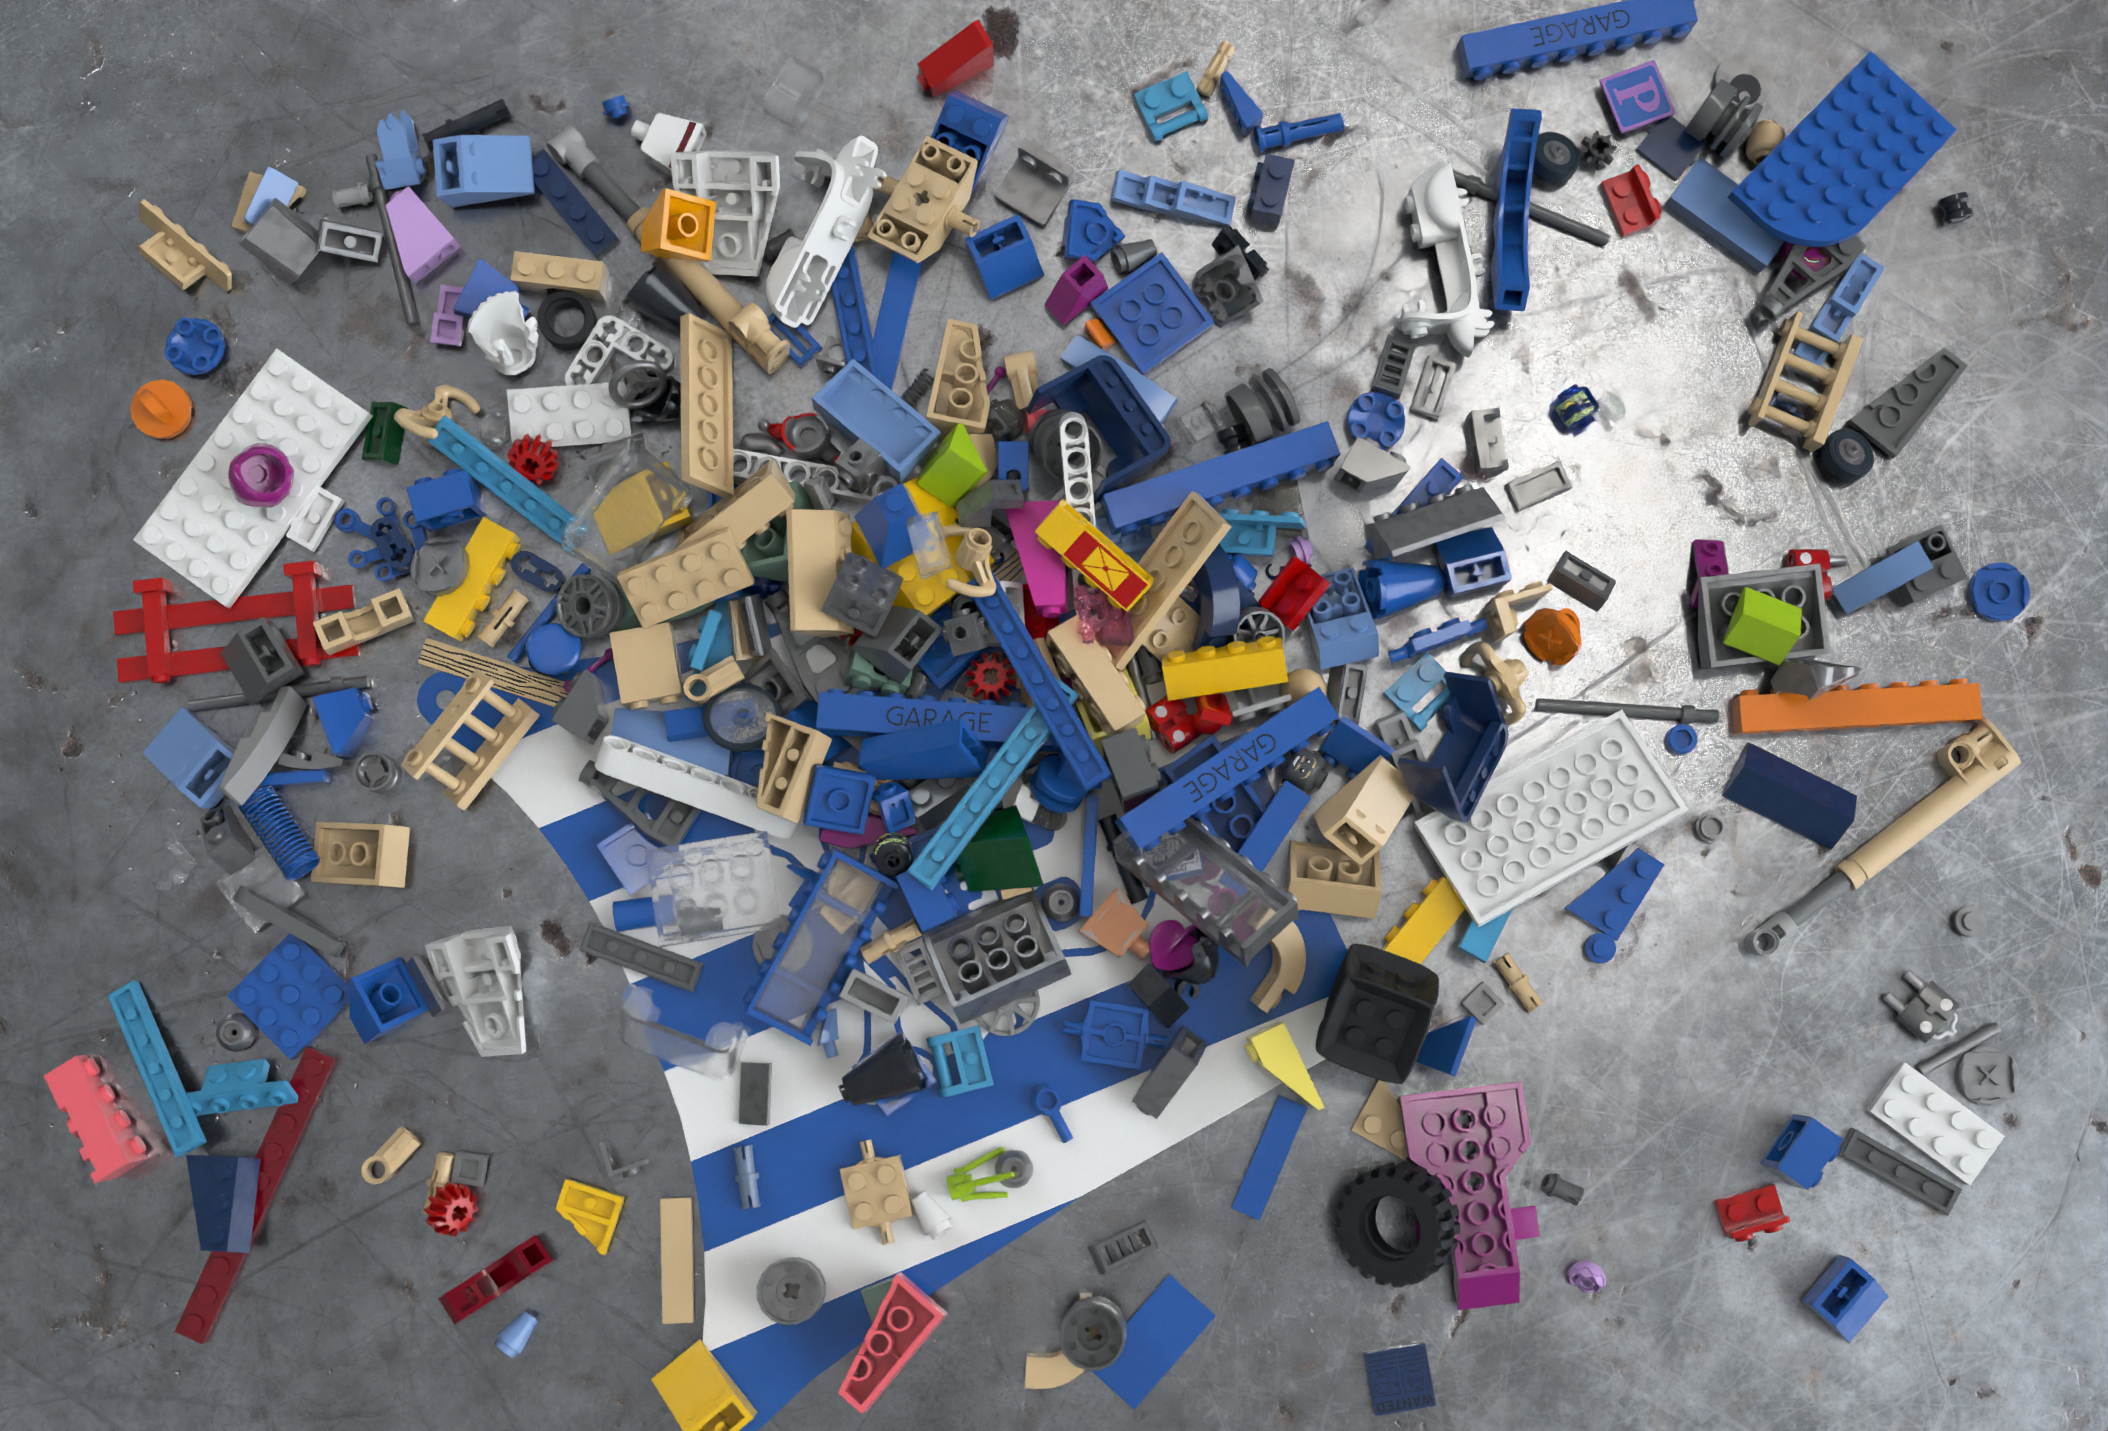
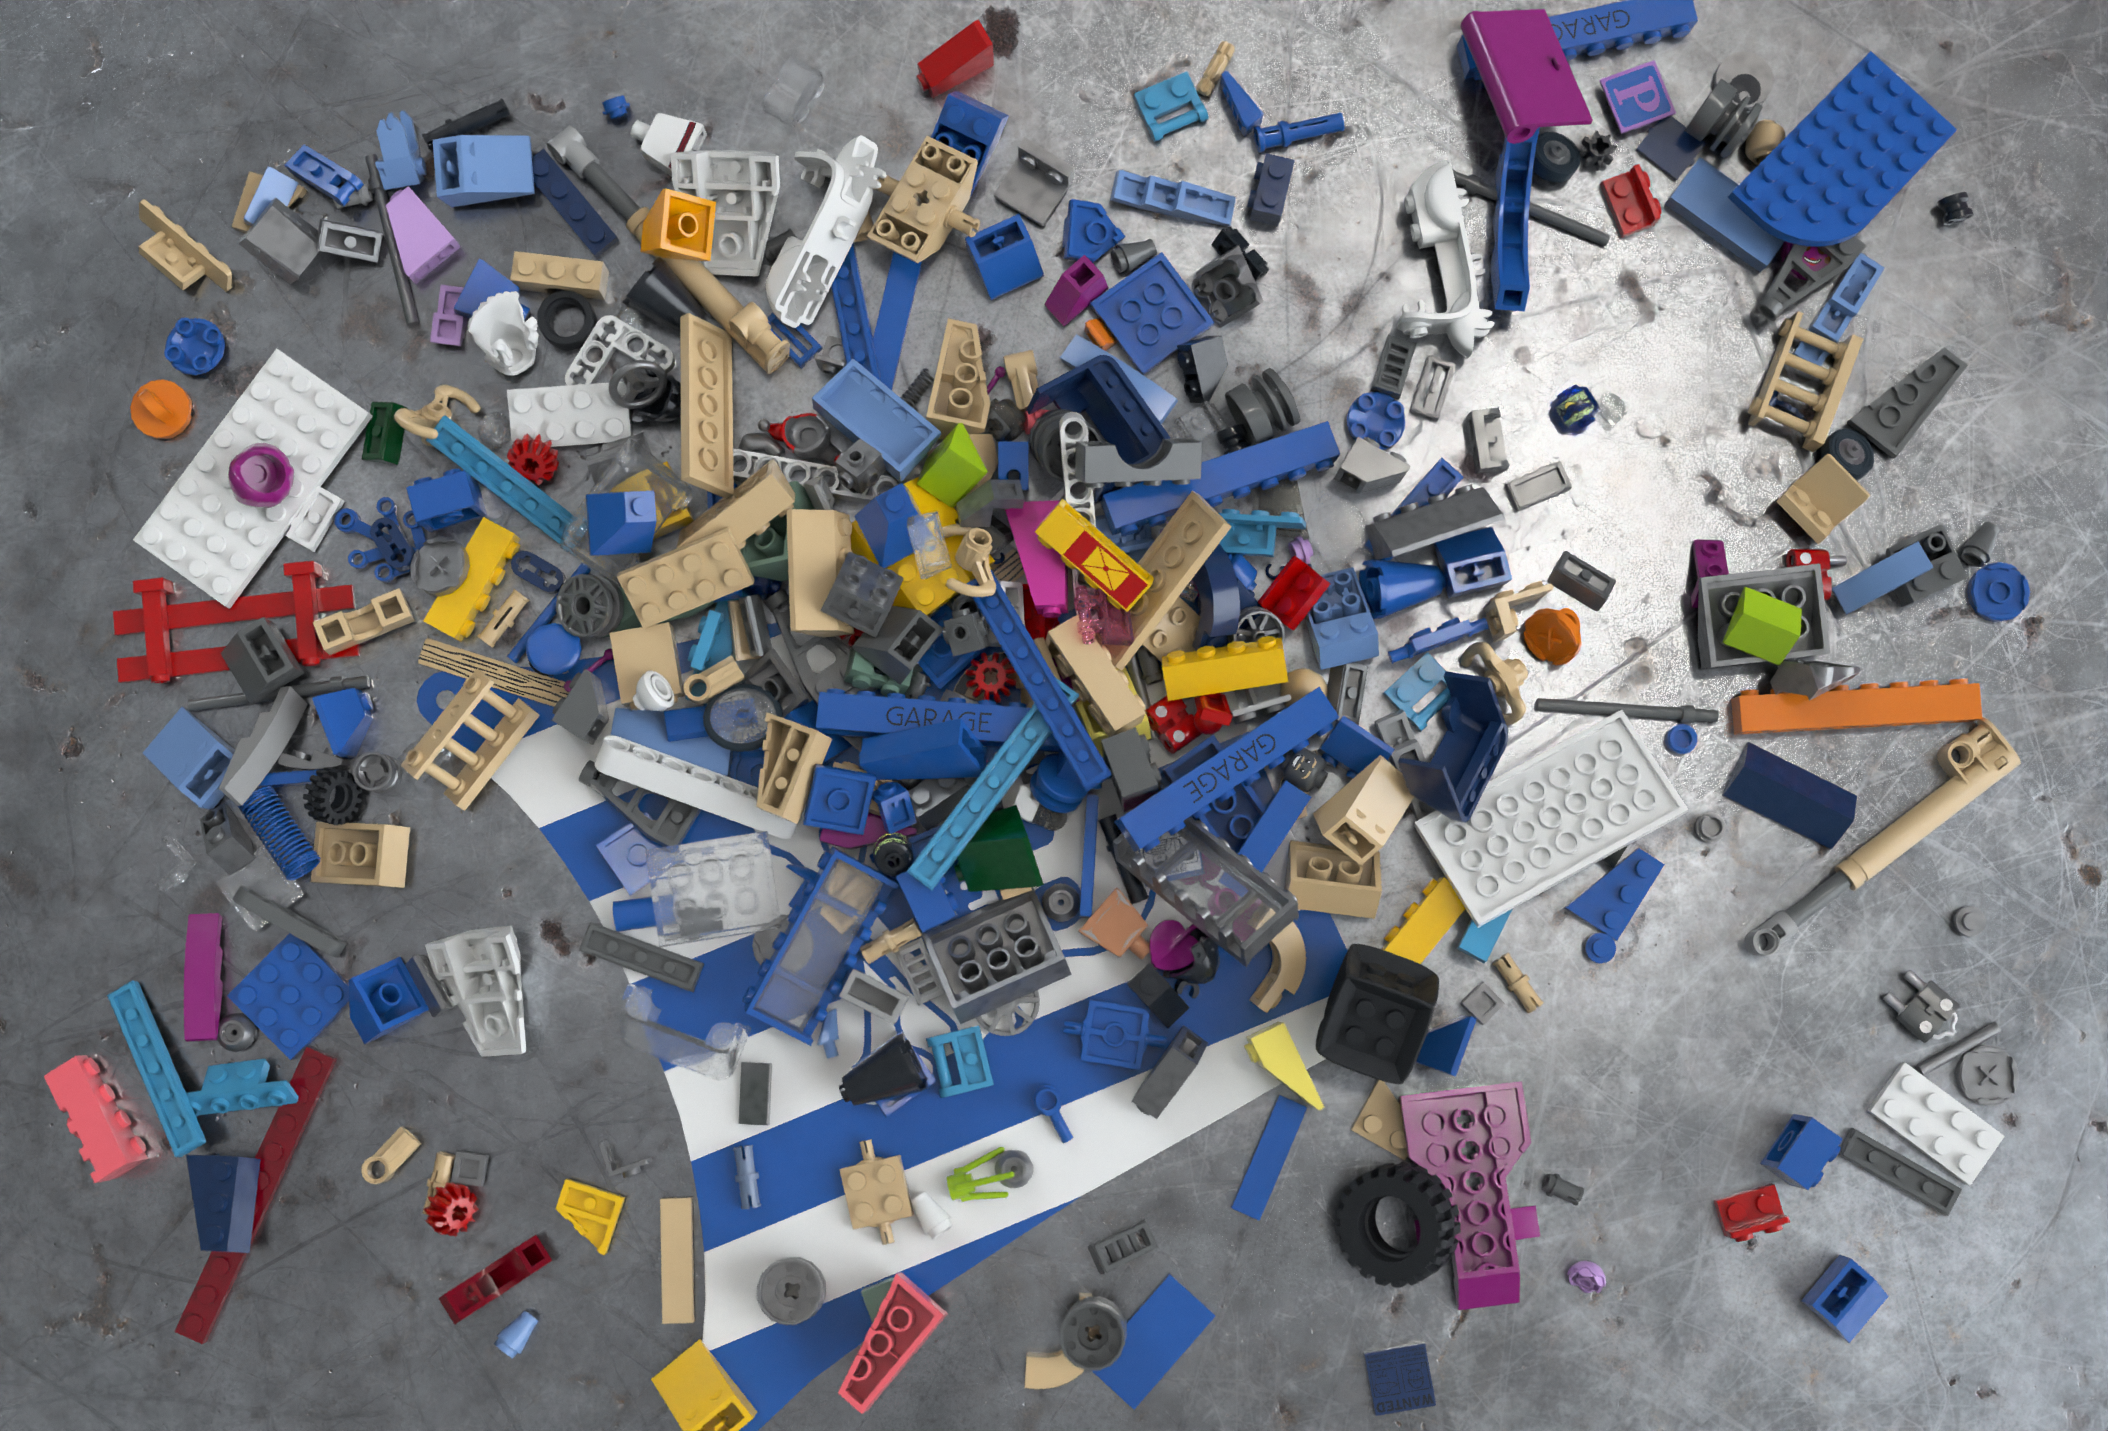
(202, 977): none -> magenta slope
(320, 792): none -> black tyre
(323, 174): none -> plate
(621, 522): none -> blue slope
(653, 692): none -> white brick
(1174, 460): none -> arch
(1202, 366): none -> slope
(1524, 71): none -> magenta door
(1823, 498): none -> tan bracket
(1980, 546): none -> dark grey cone

